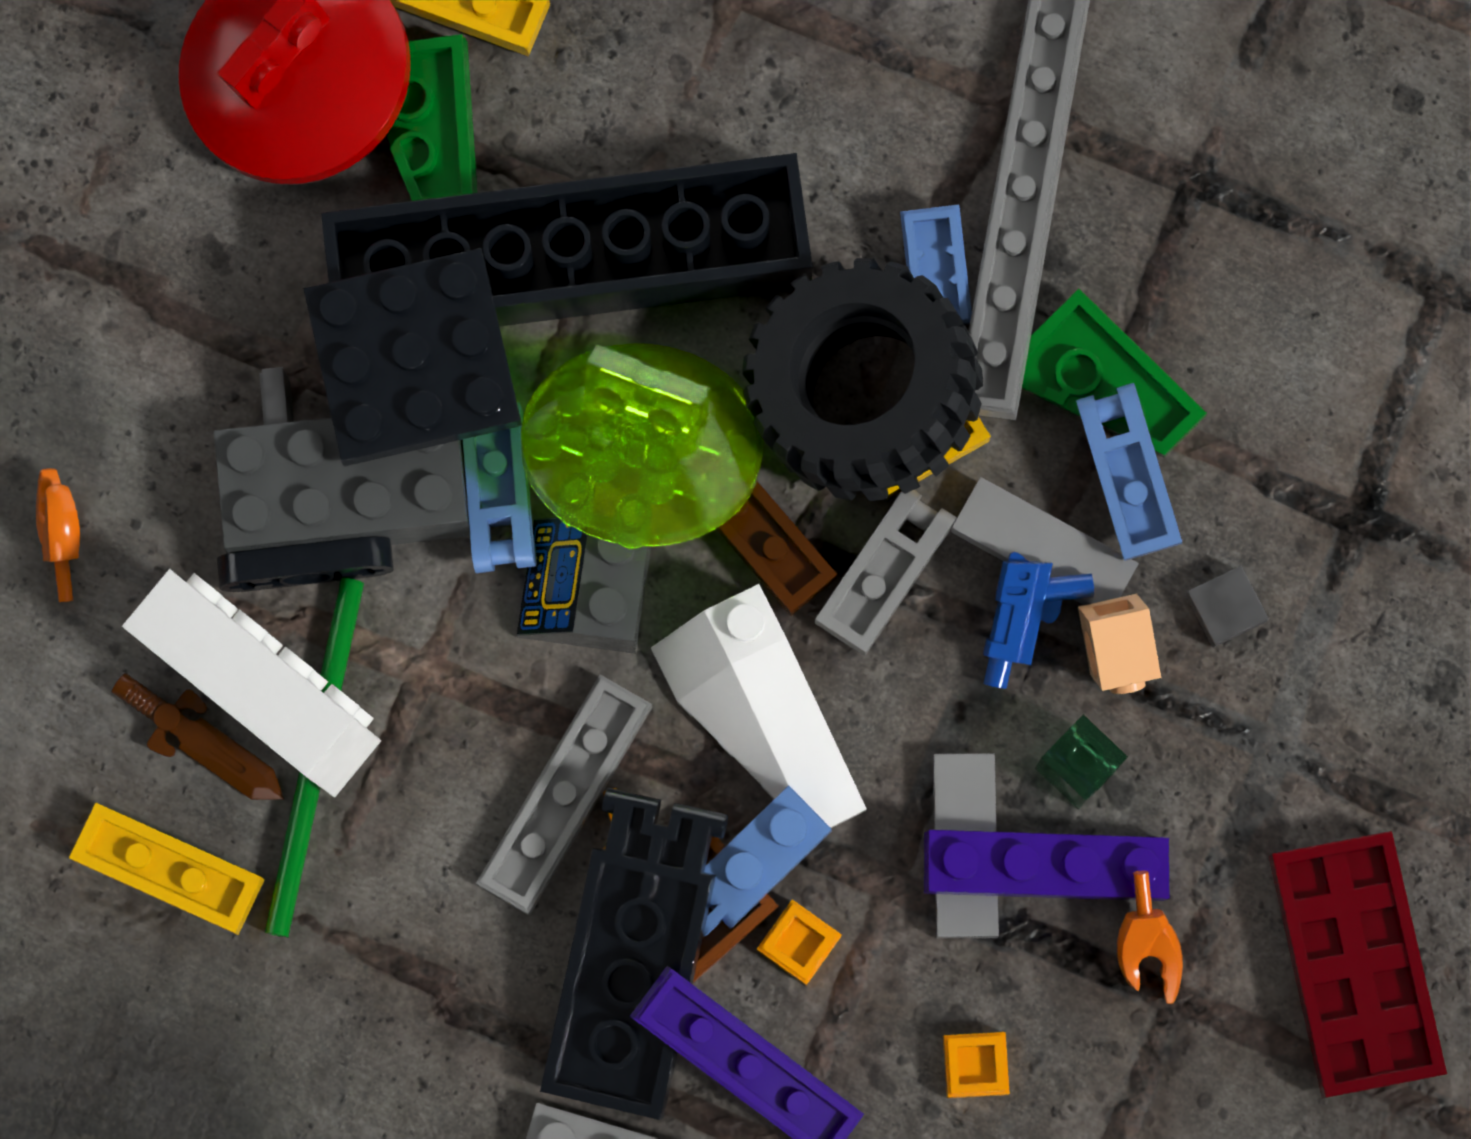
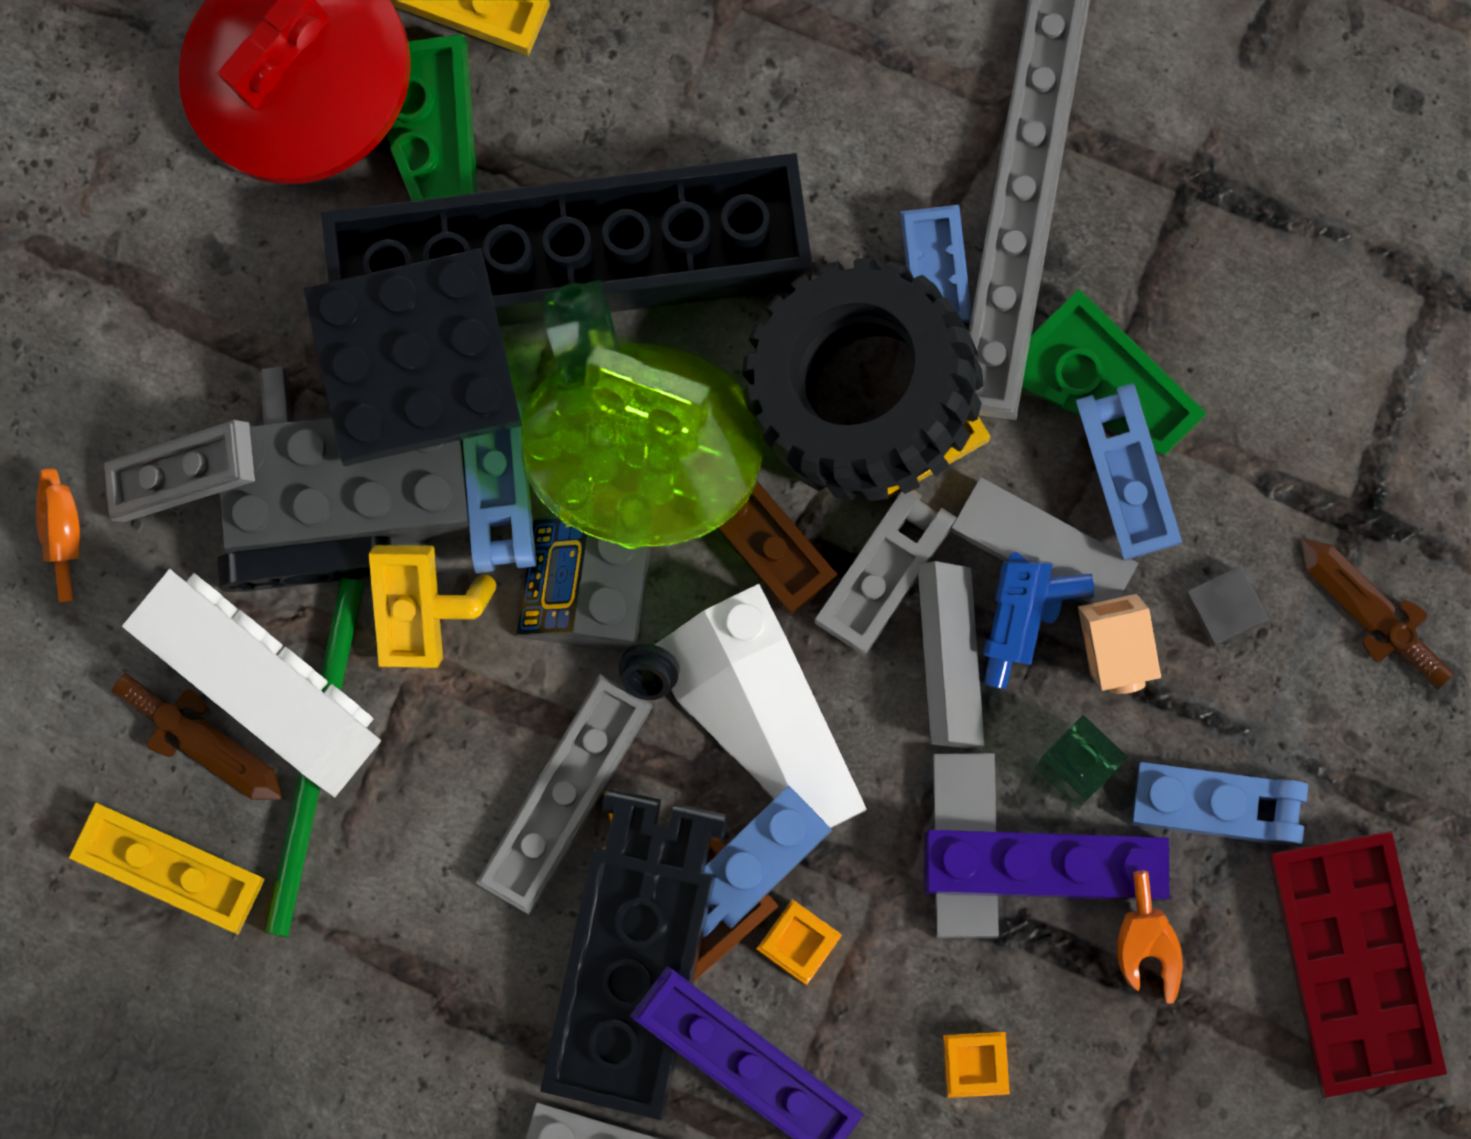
(179, 471): none -> light grey tile
(410, 608): none -> yellow plate
(577, 322): none -> clear green brick
(648, 671): none -> black plate
(950, 655): none -> light grey tile
(1217, 804): none -> medium blue plate
(1374, 612): none -> reddish brown sword

